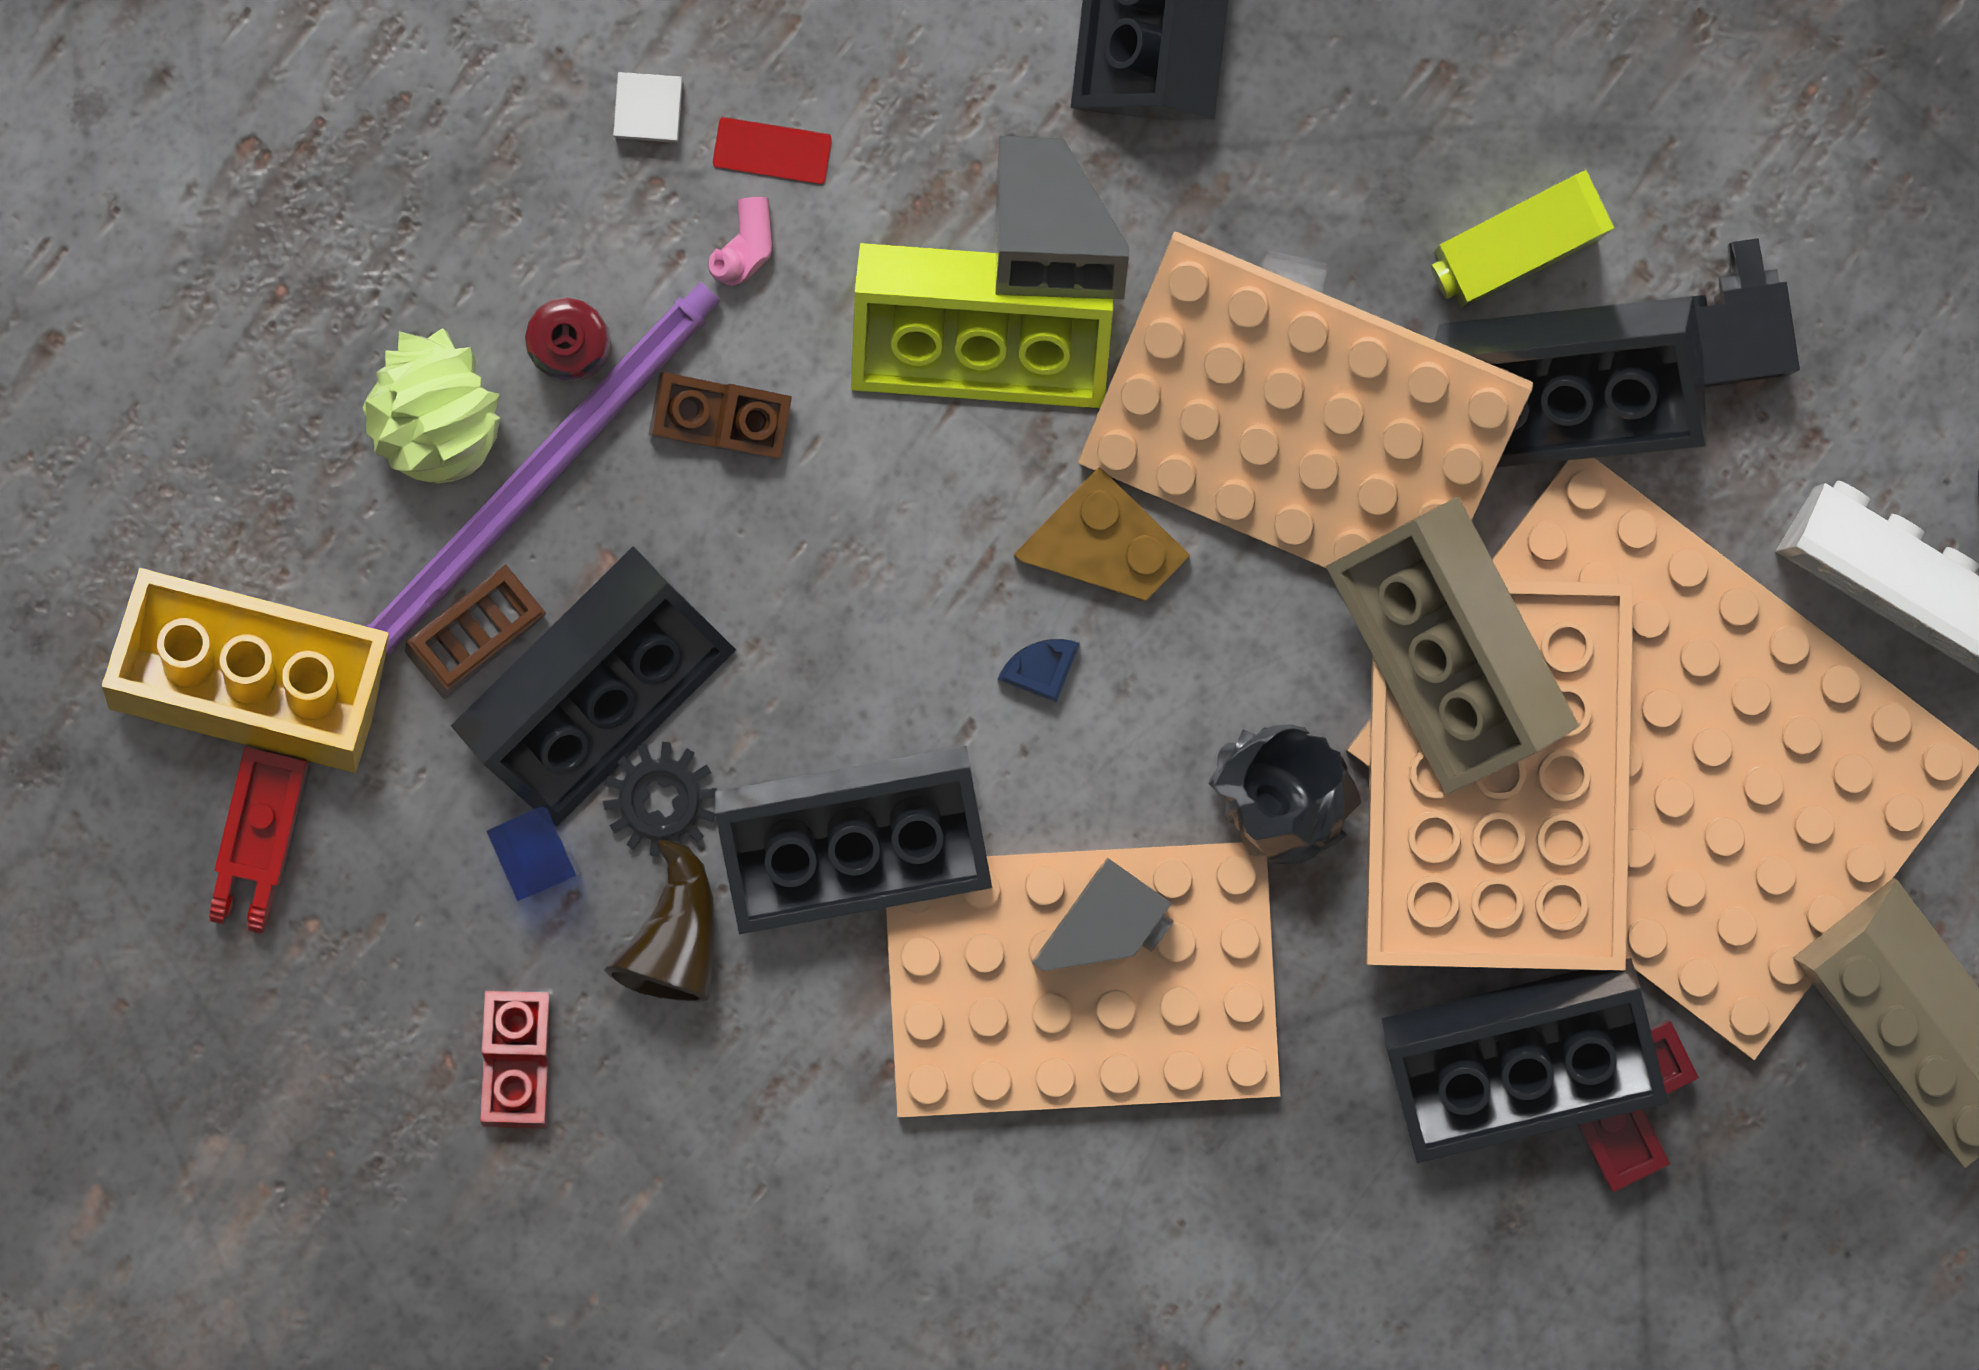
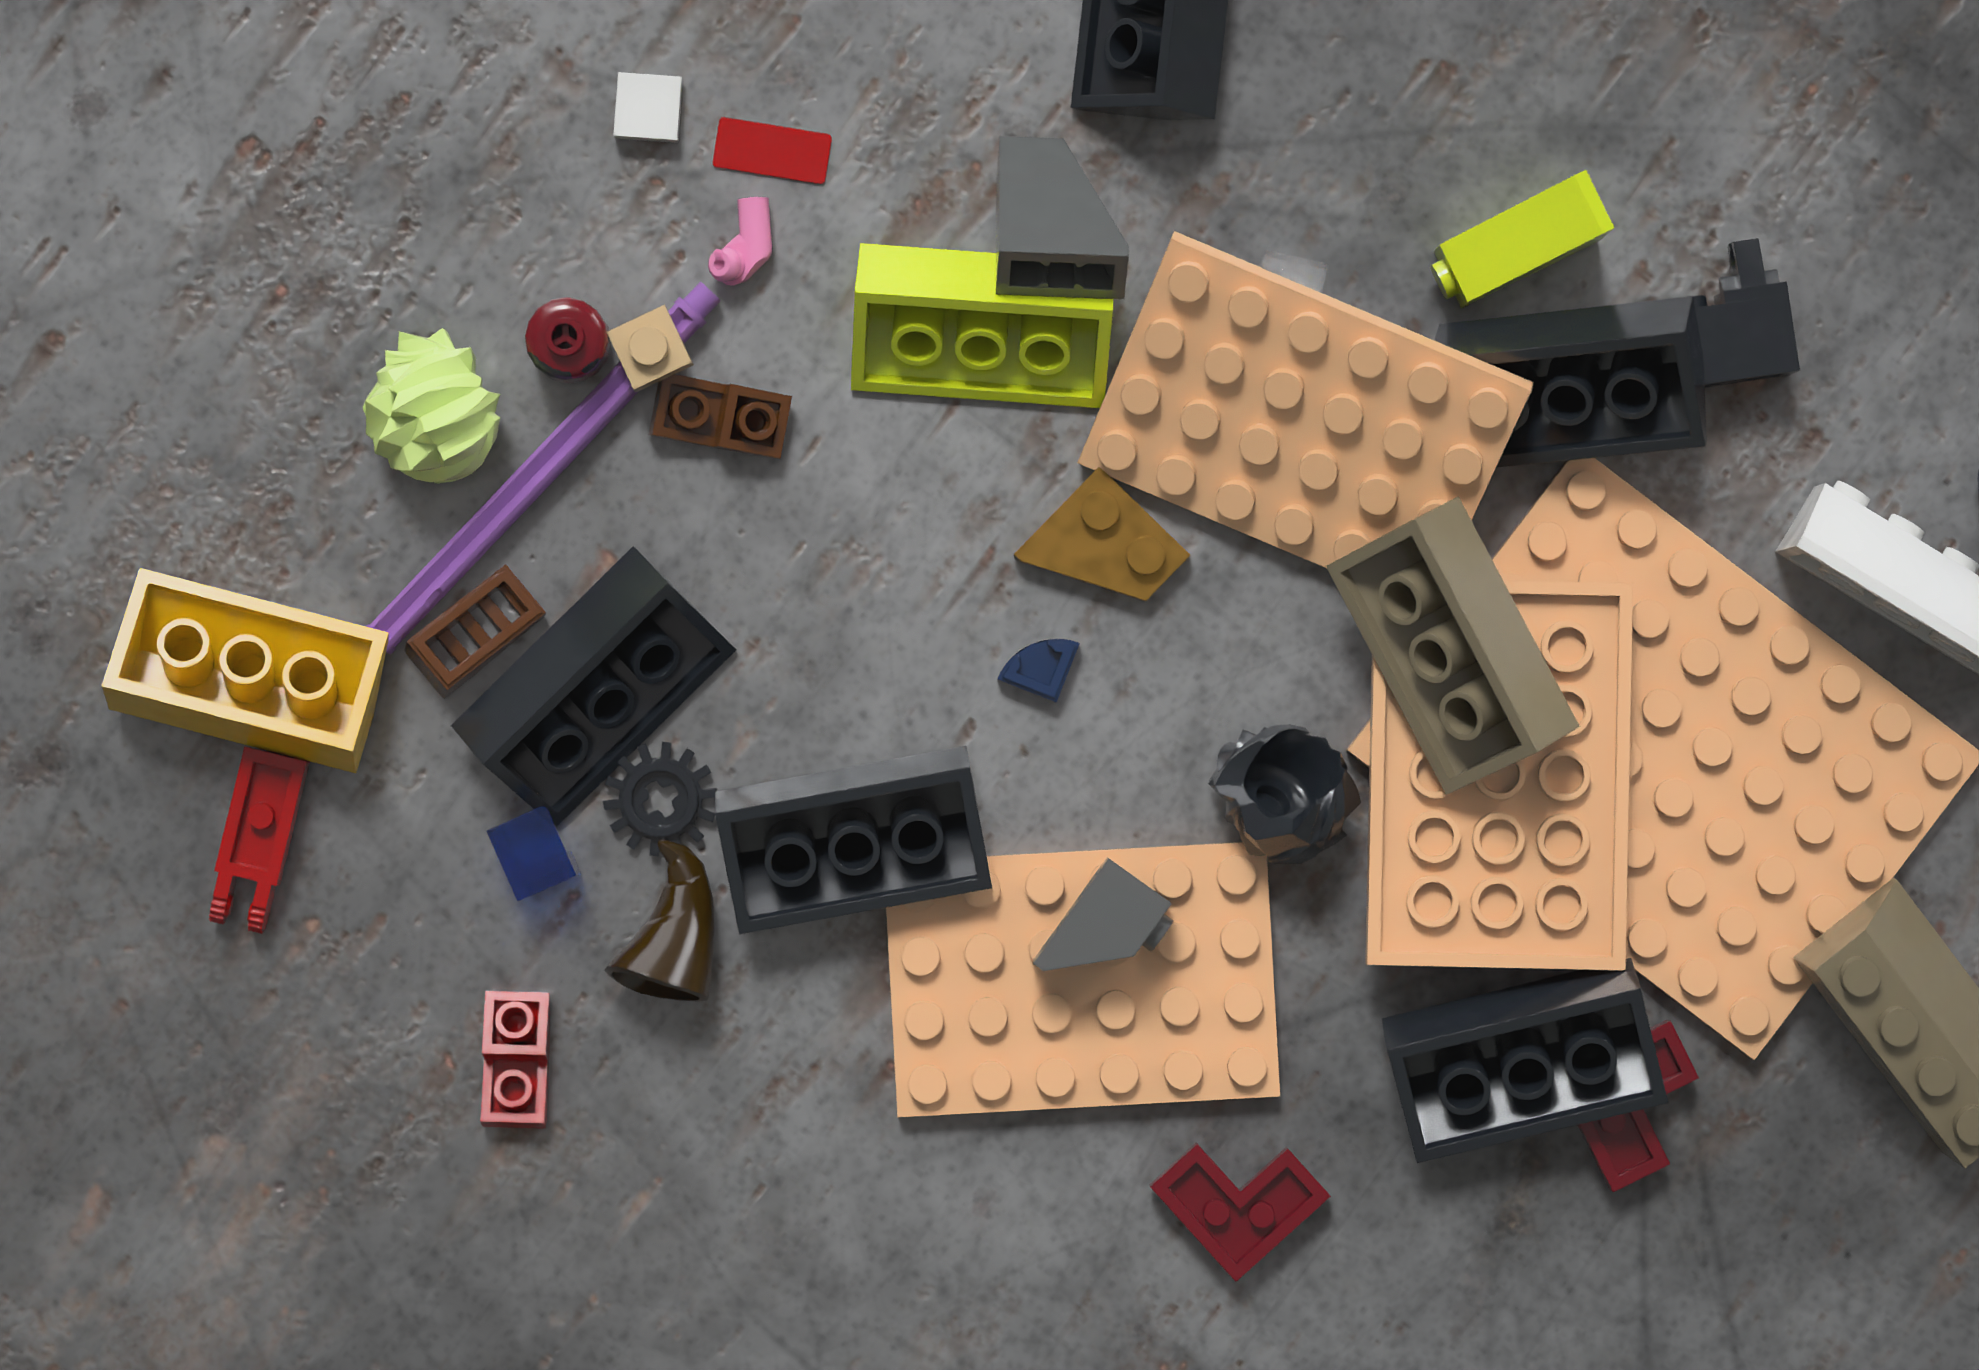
(650, 348): none -> tan plate
(1243, 1222): none -> dark red plate

